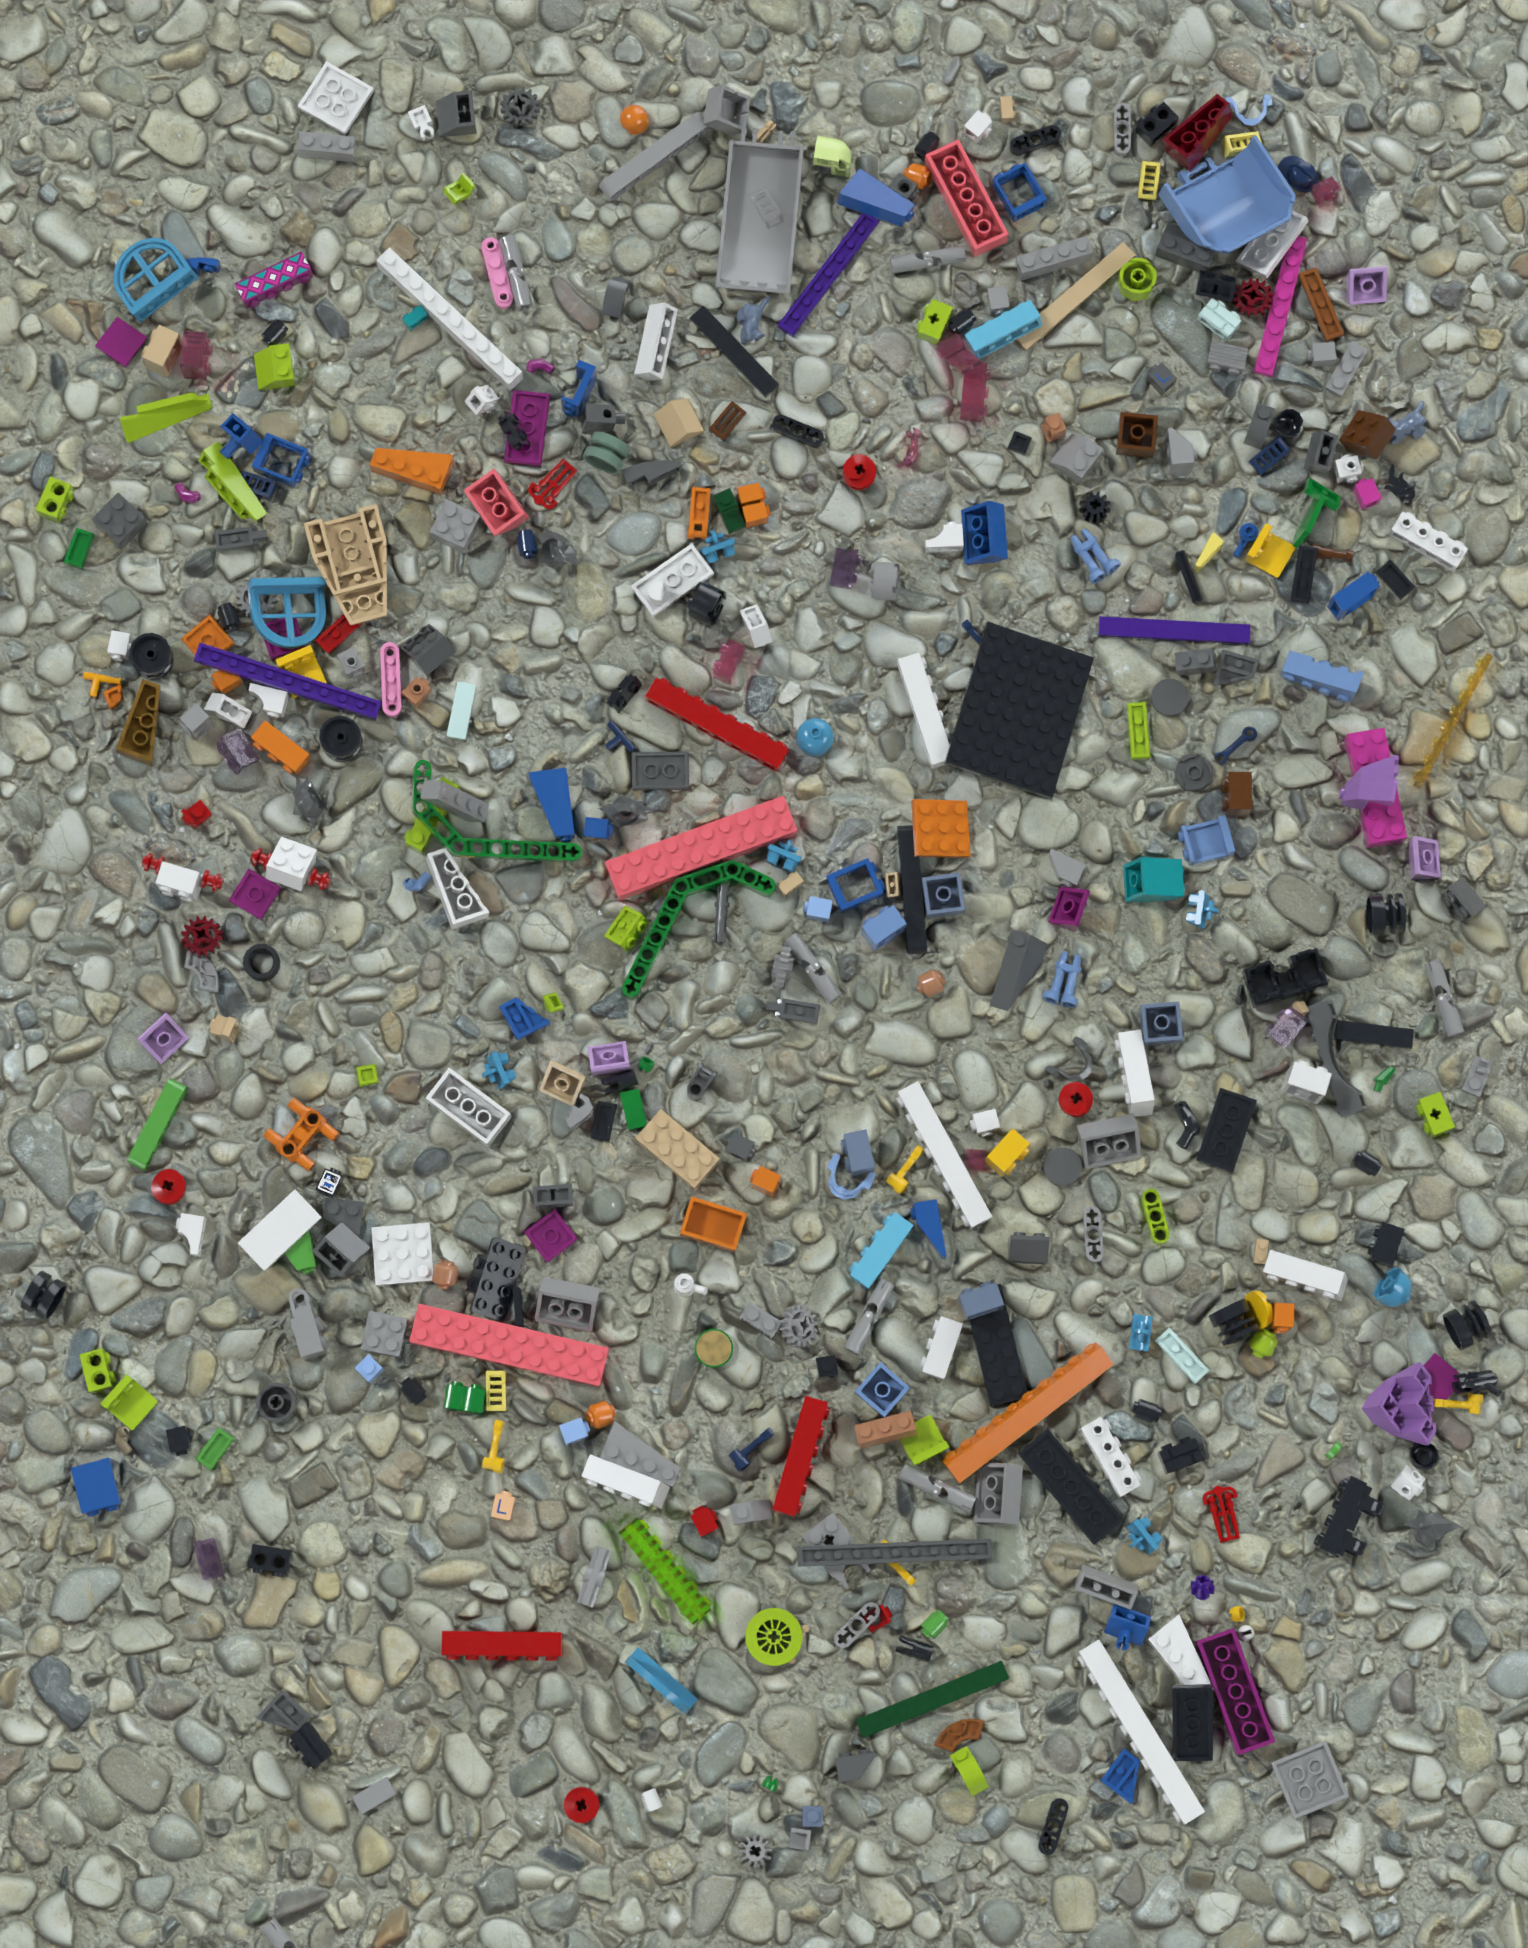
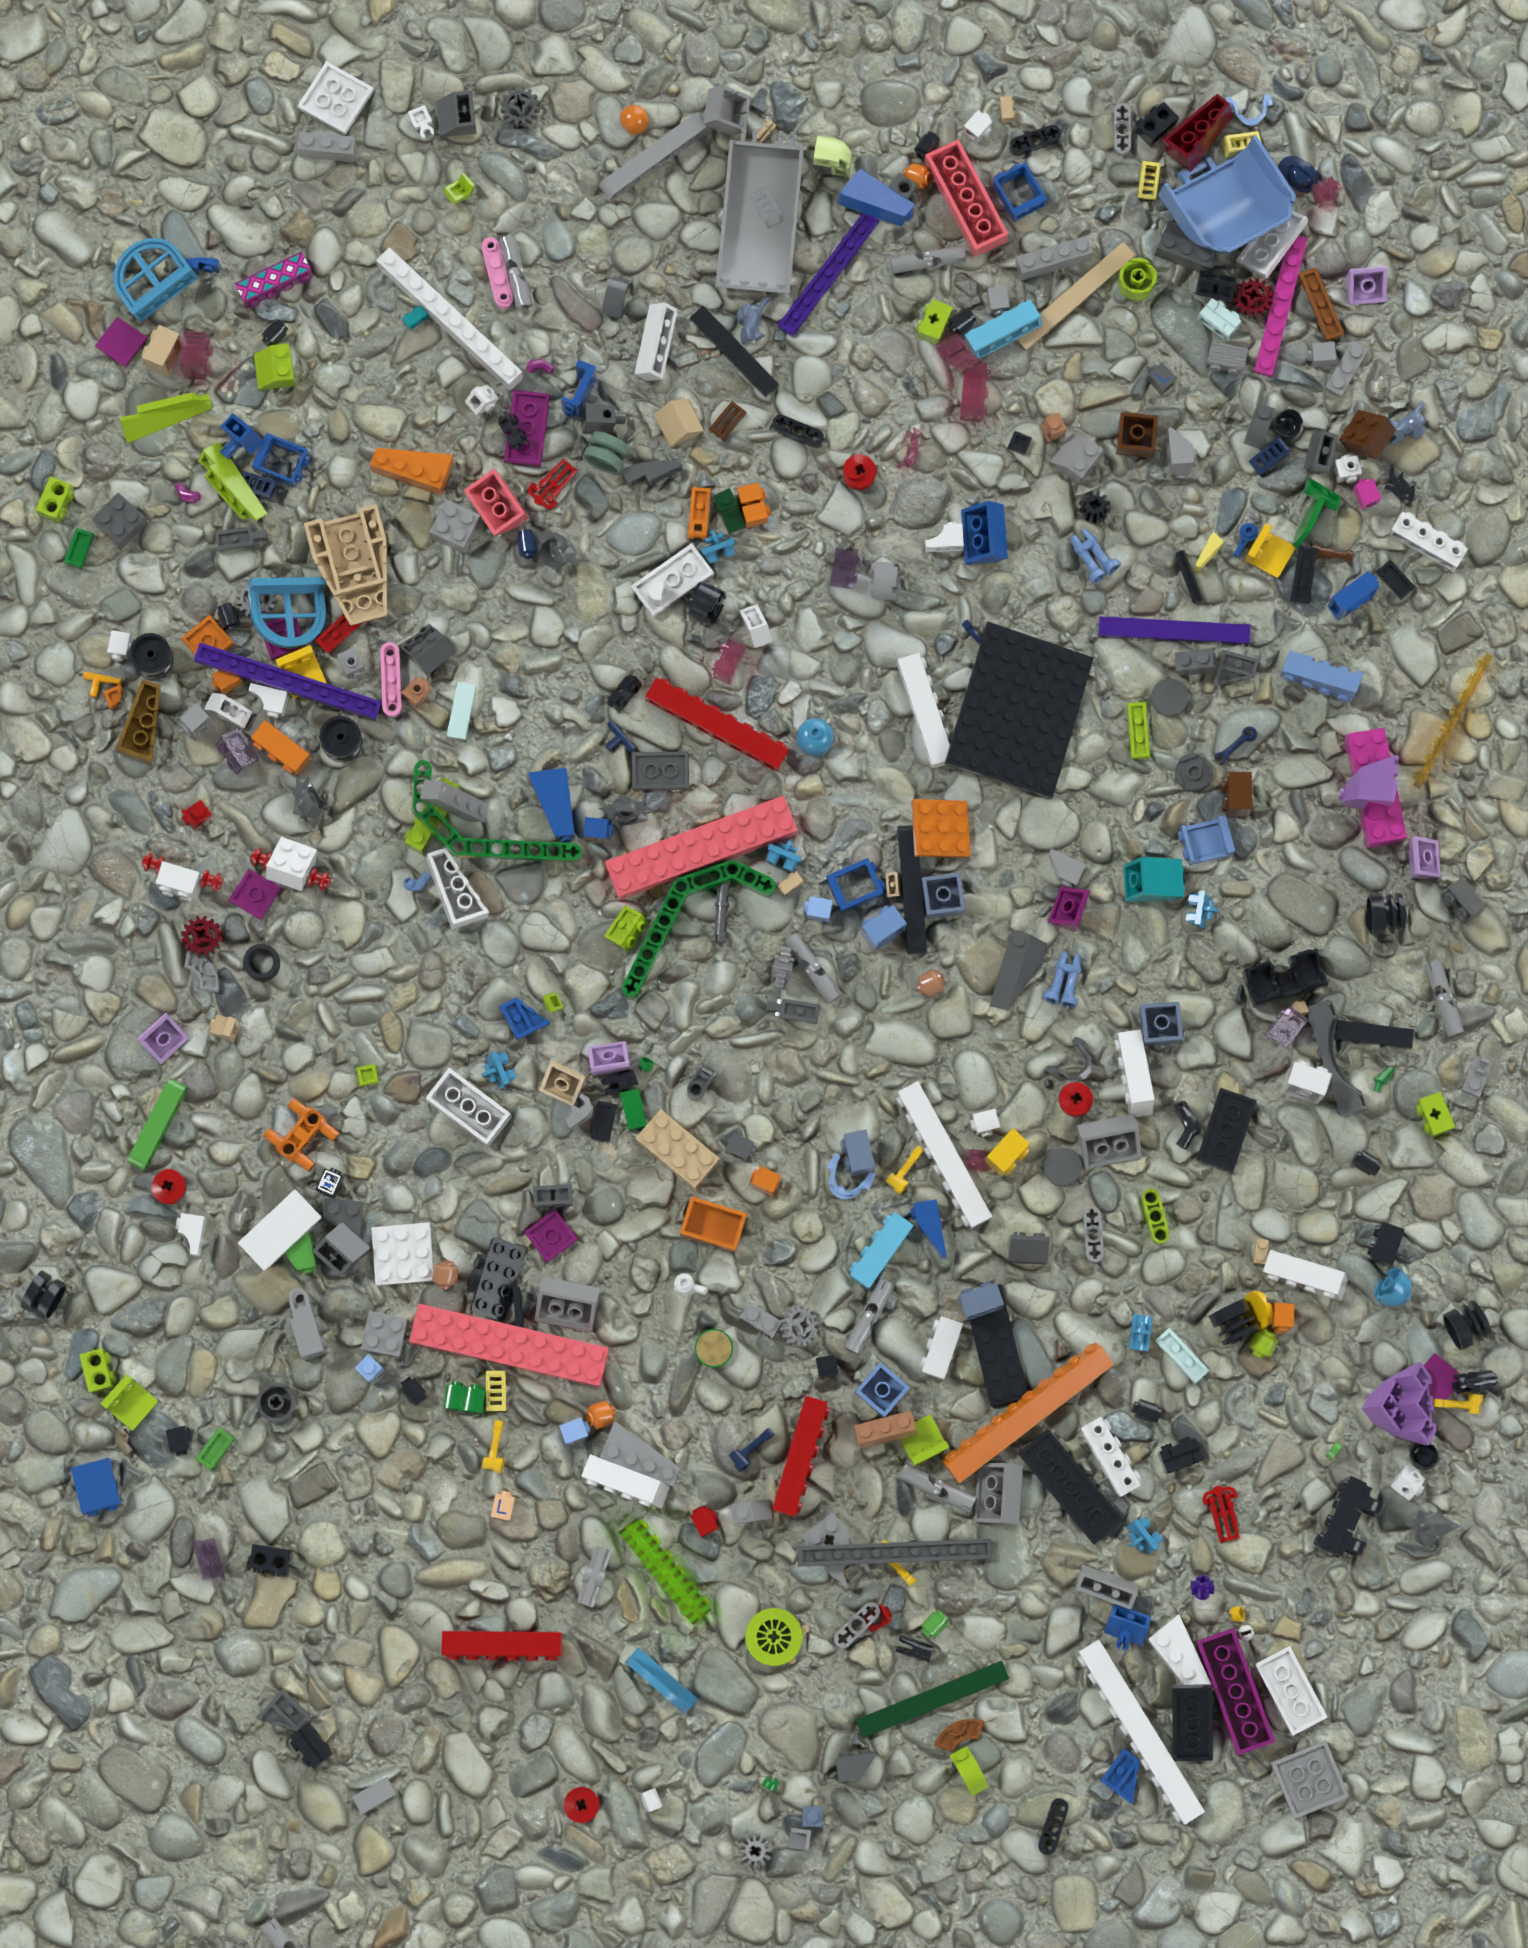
(1290, 1690): none -> white plate

